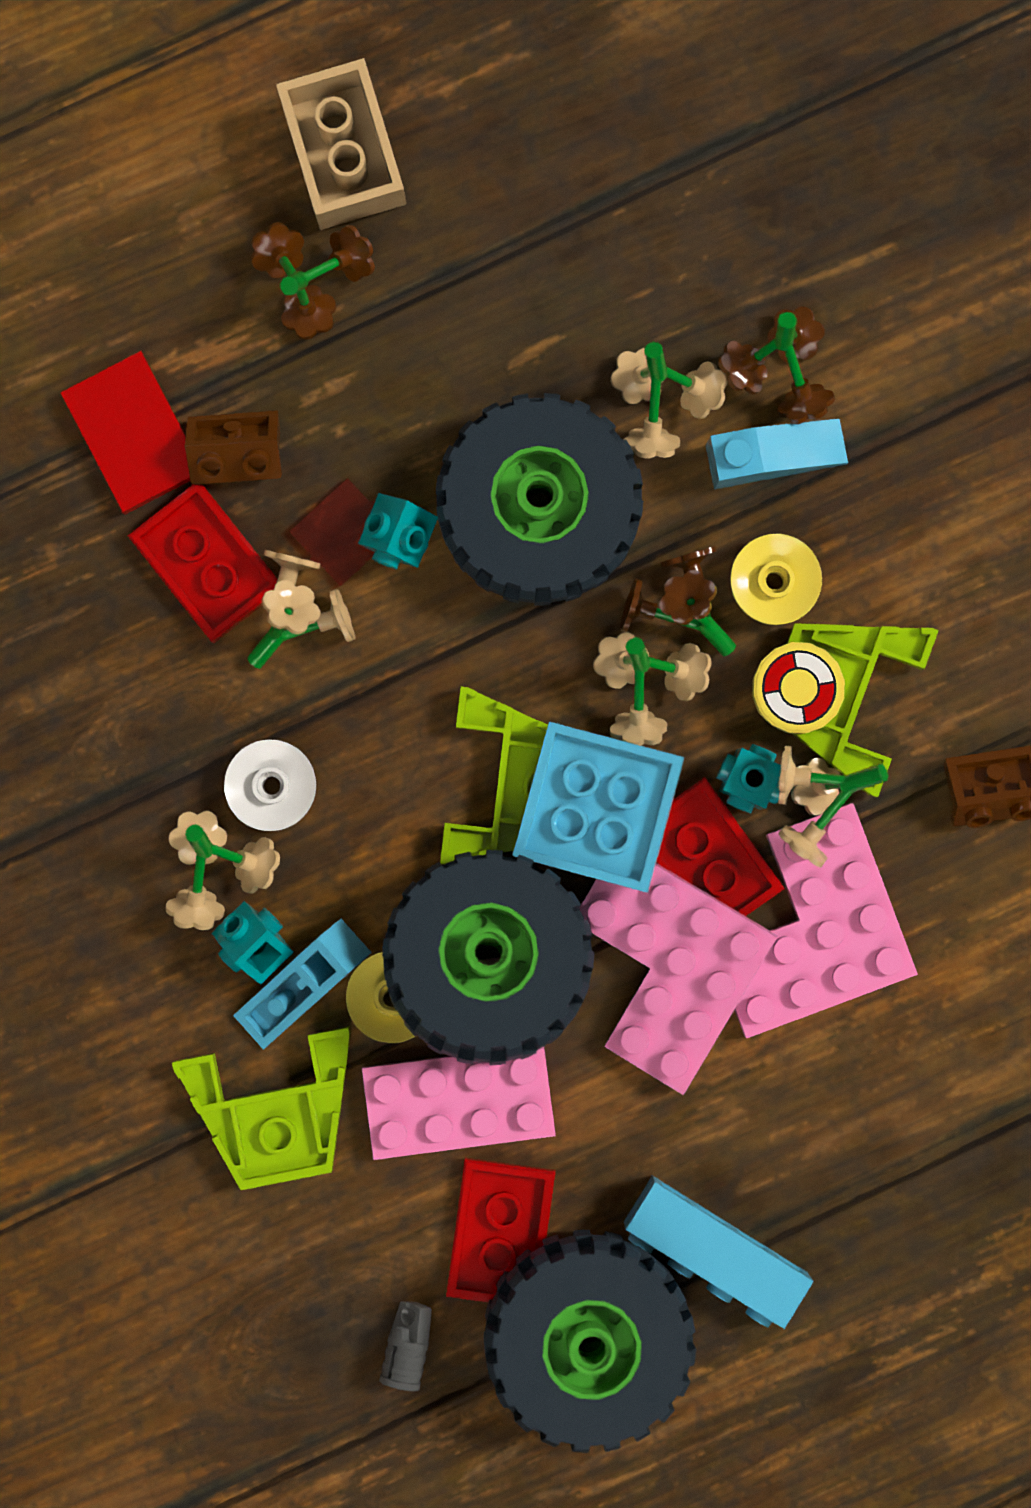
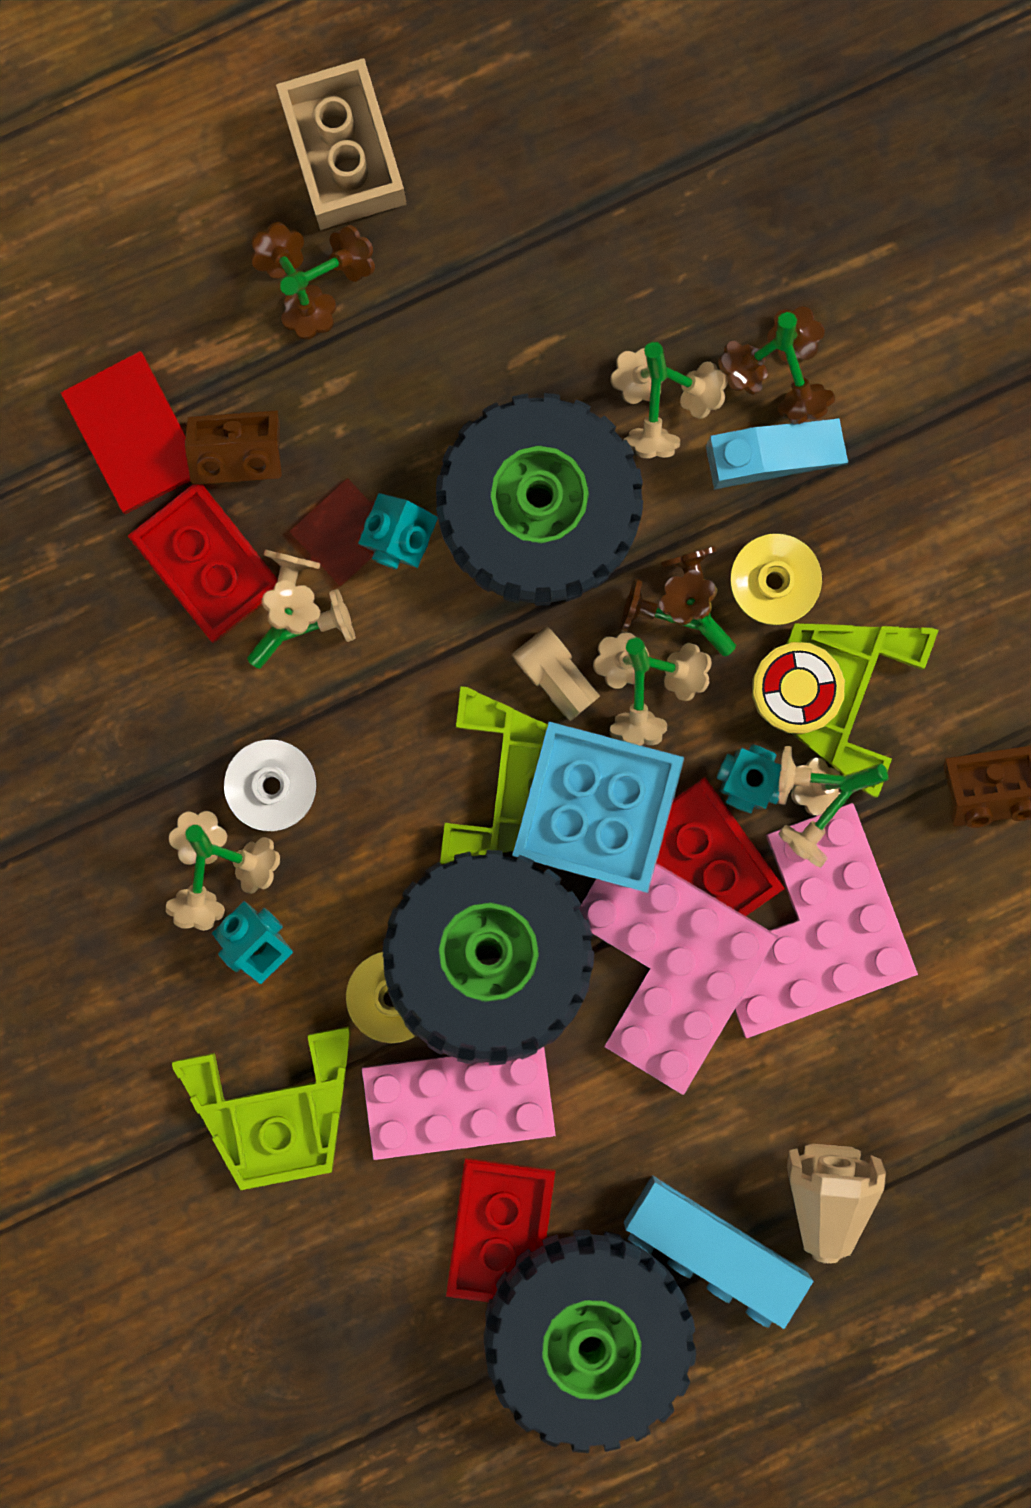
(302, 983): medium azure slope -> none
(407, 1347): dark grey hinge -> none
(549, 665): none -> tan piece
(833, 1197): none -> tan cone

